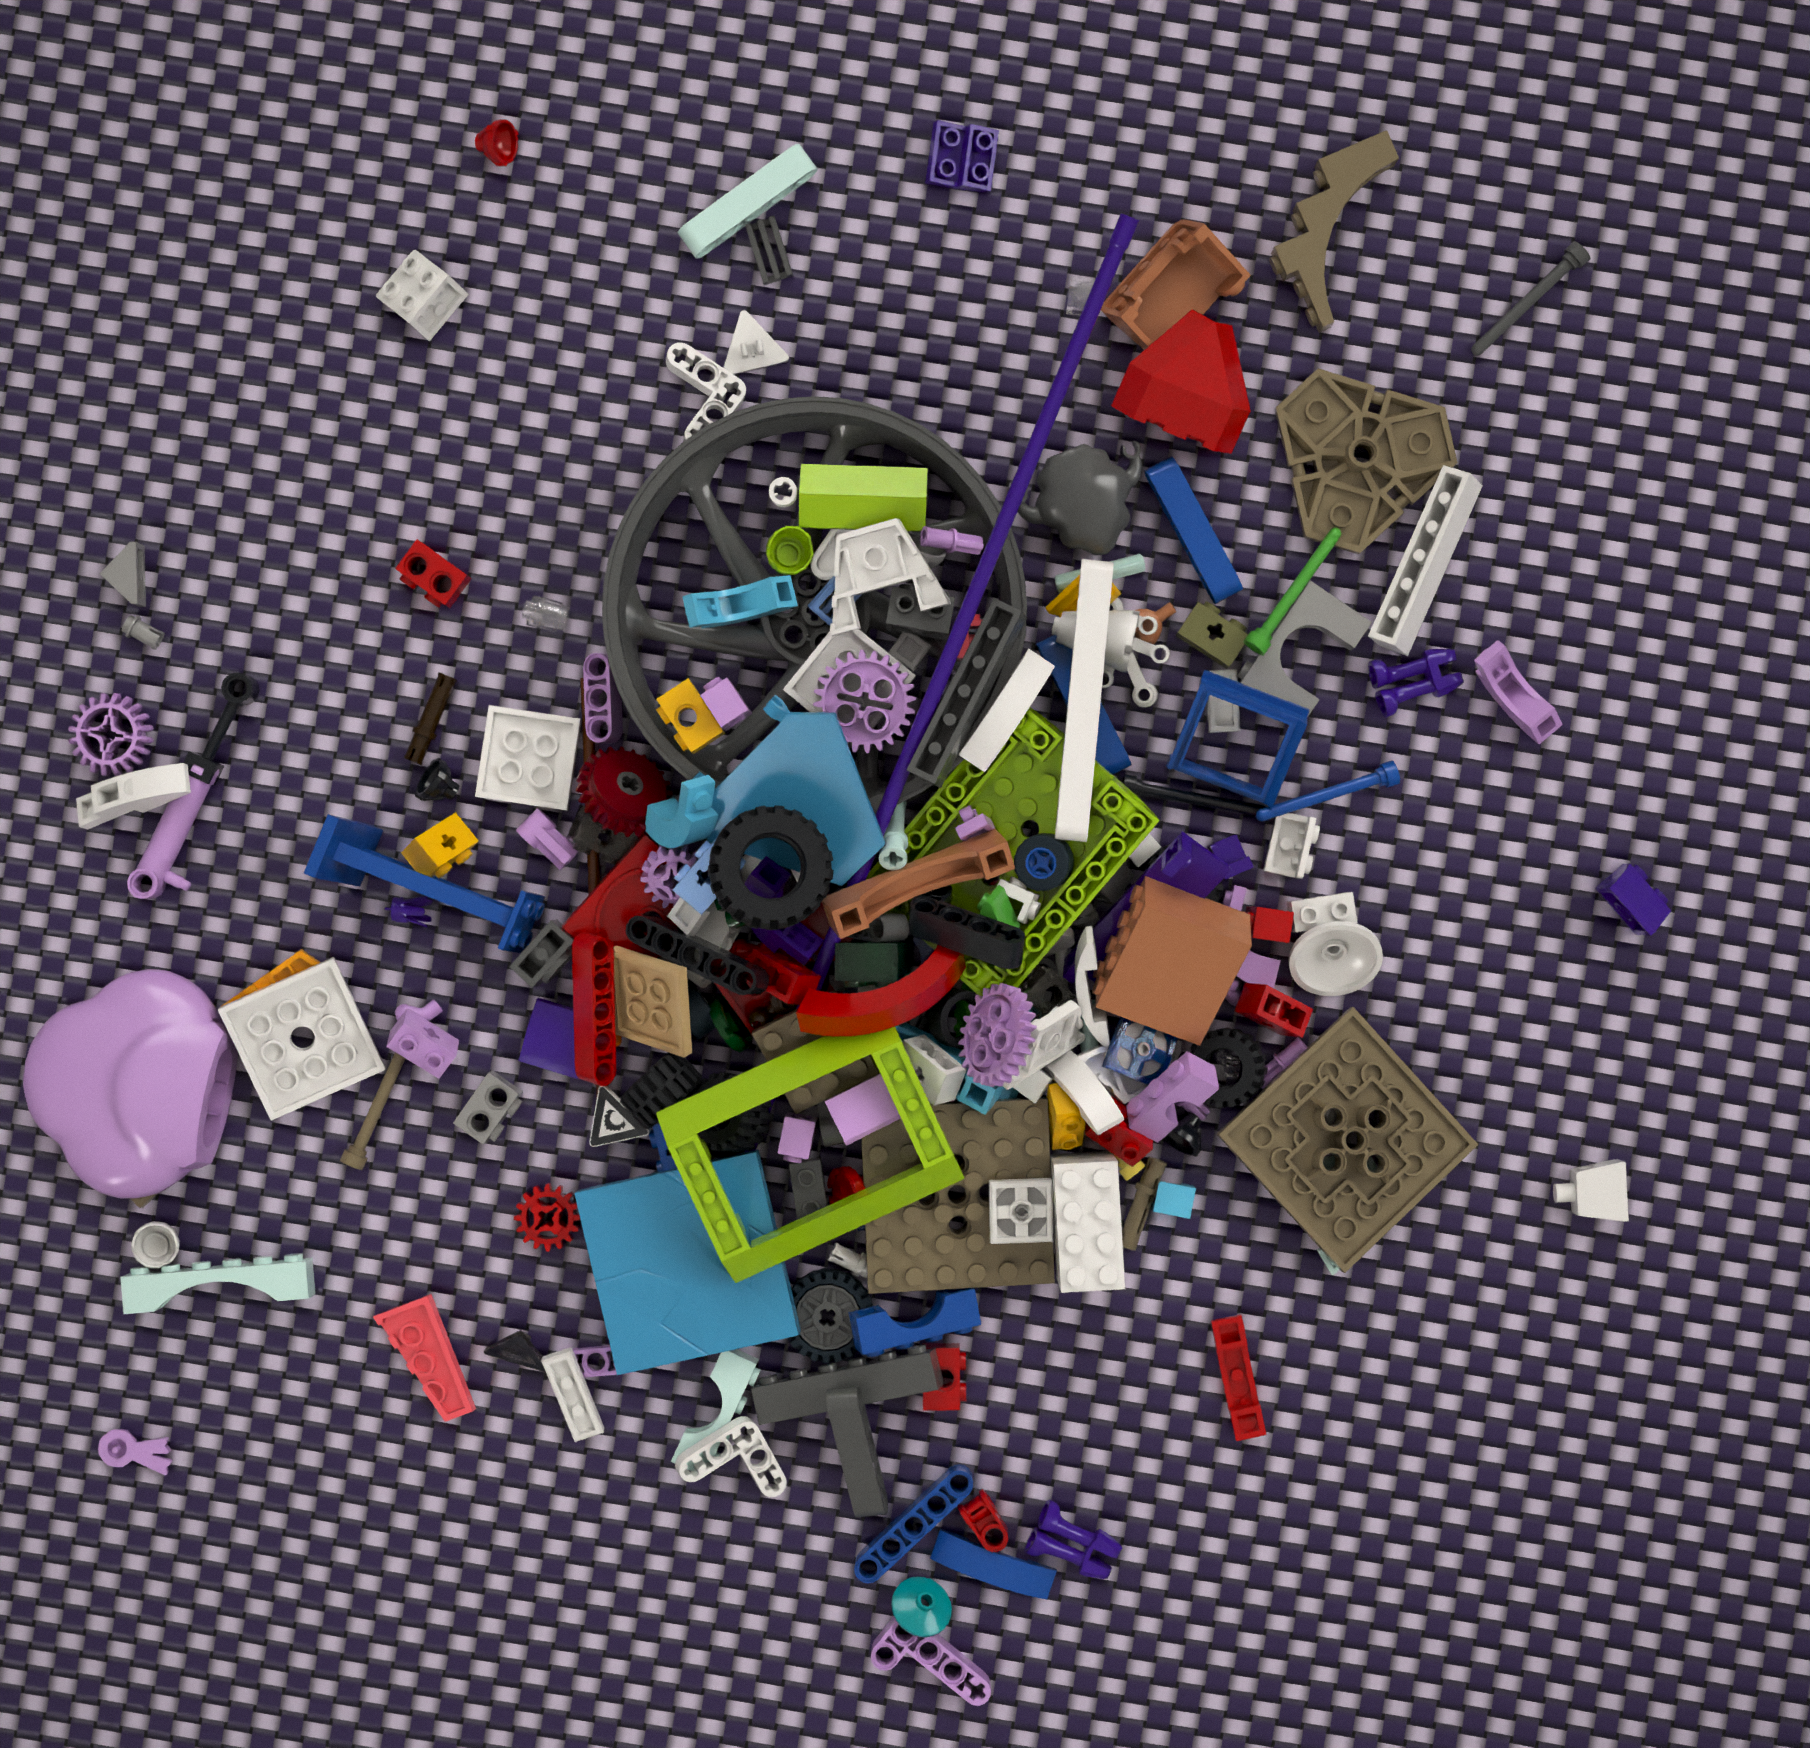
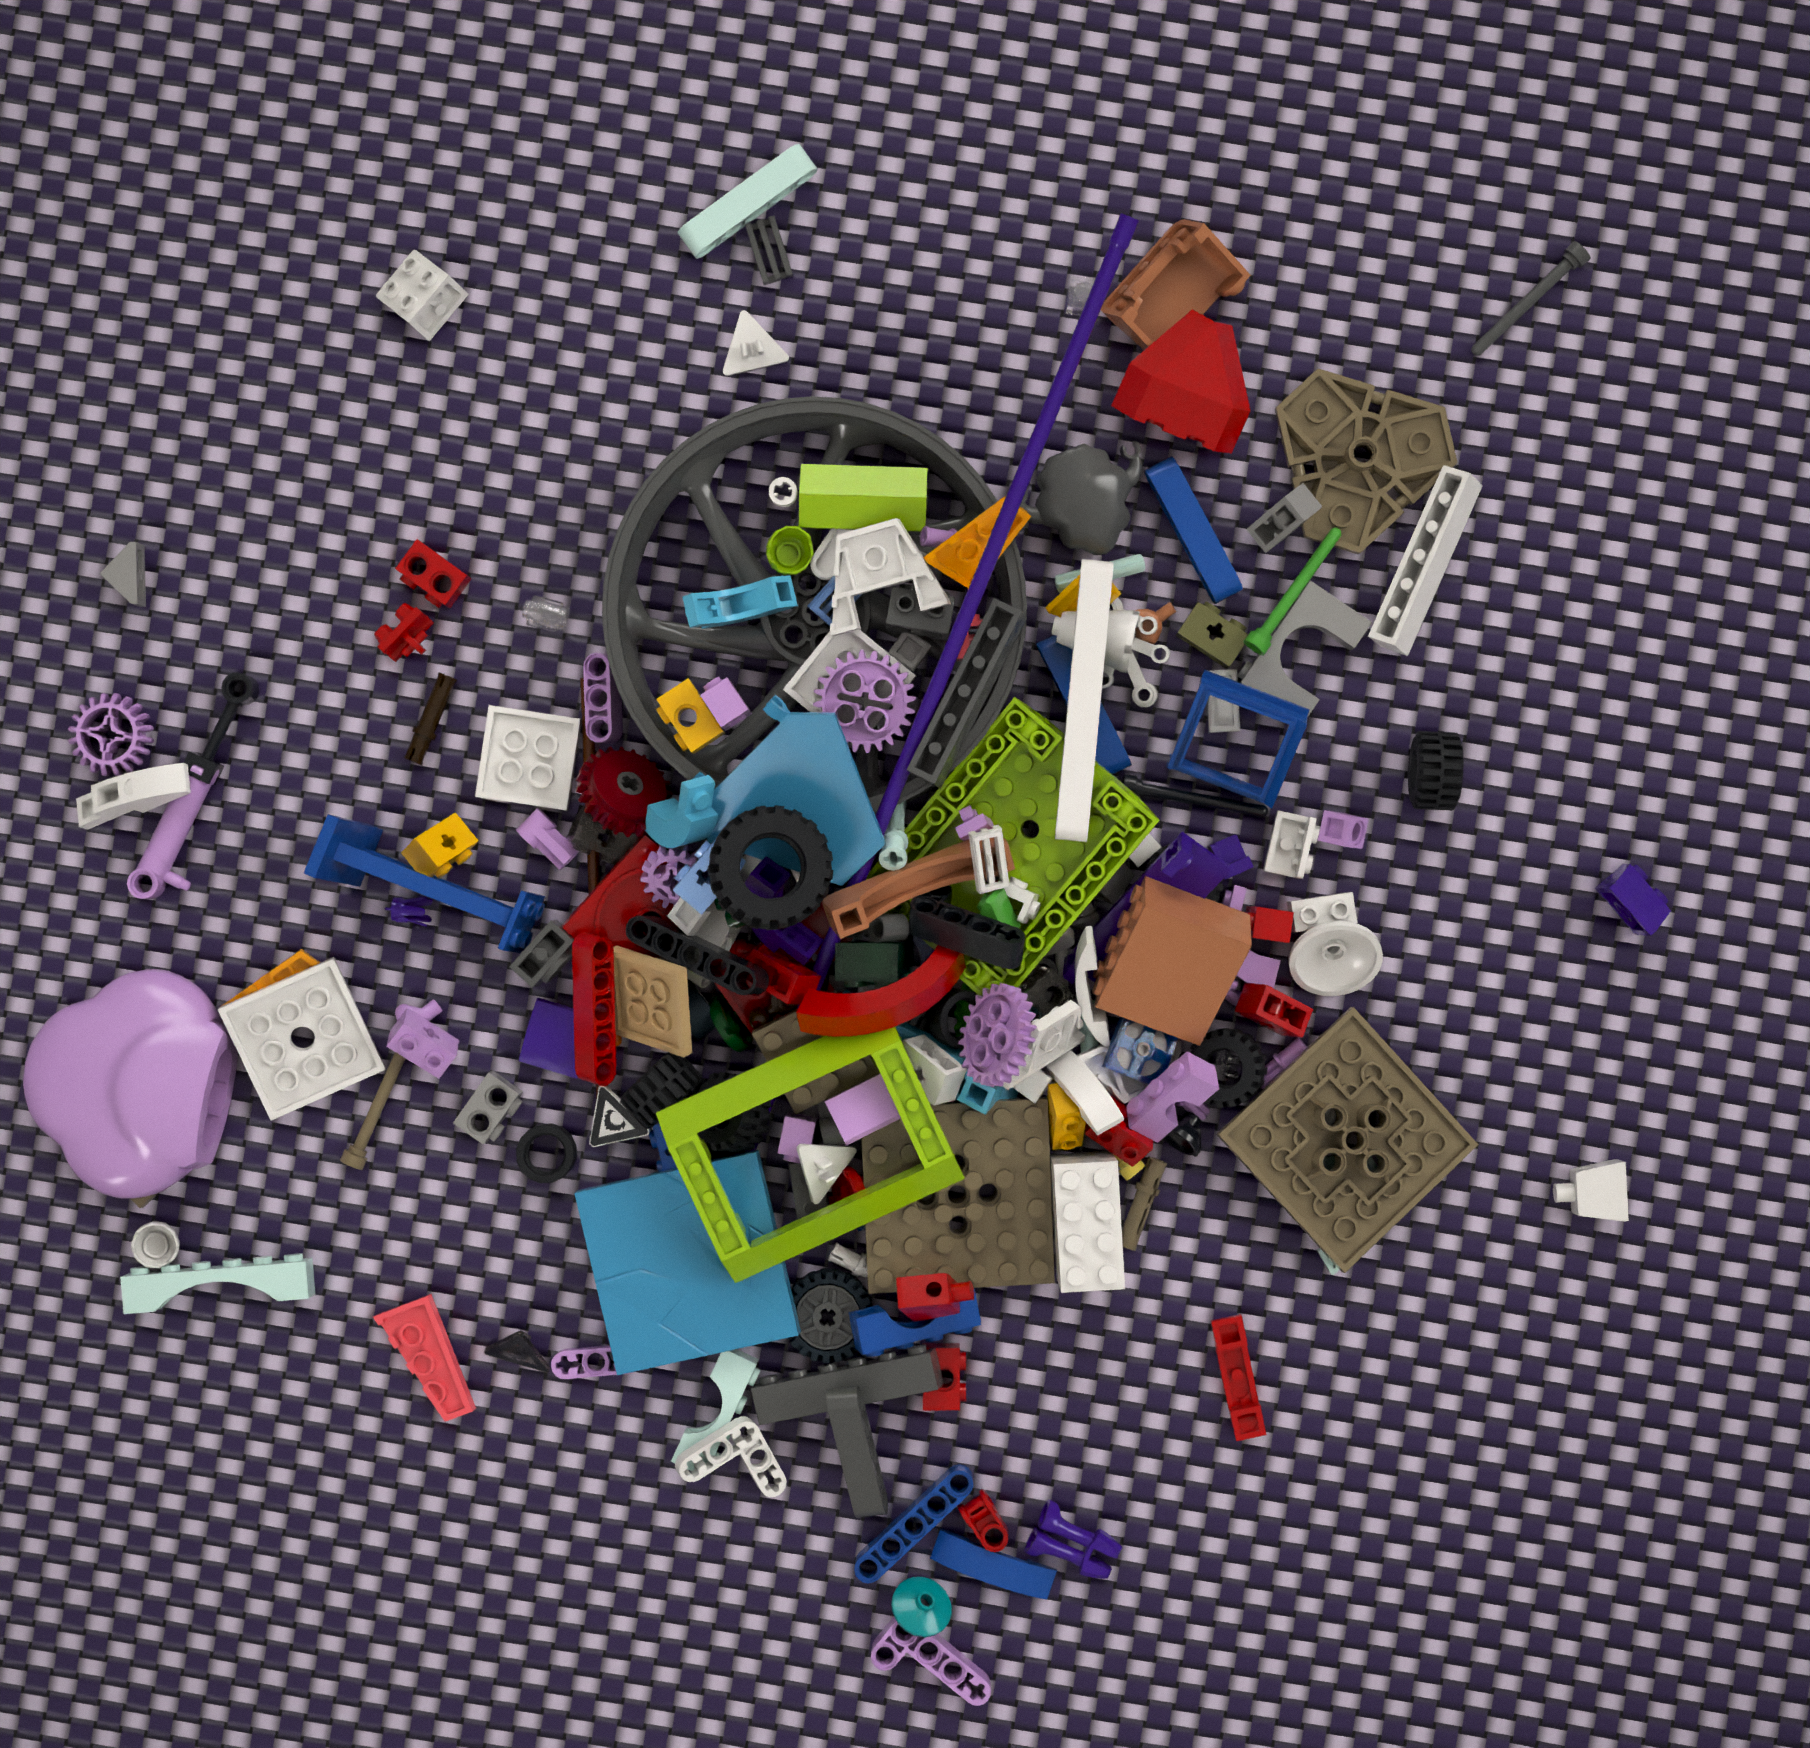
(120, 1447): lavender piece -> none
(143, 632): light grey pin -> none
(406, 635): none -> red hips
(436, 782): black piece -> none
(498, 142): red piece -> none
(532, 1172): none -> black tyre
(558, 1227): red gear -> none
(573, 1394): white tile -> none
(714, 389): white beam -> none
(823, 1166): none -> white piece
(931, 1295): none -> red torso
(962, 156): dark purple slope -> none
(963, 550): none -> light orange wing
(984, 835): none -> white tile
(1007, 710): white slope -> none
(1021, 1210): white piece -> none
(1033, 865): black wheel -> none
(1174, 1199): medium azure panel -> none
(1284, 517): none -> light grey brick
(1305, 255): dark tan arch -> none
(1343, 829): none -> lavender brick
(1385, 775): blue piece -> none
(1434, 683): dark purple piece -> none
(1435, 770): none -> black tyre
(1514, 693): lavender arch -> none

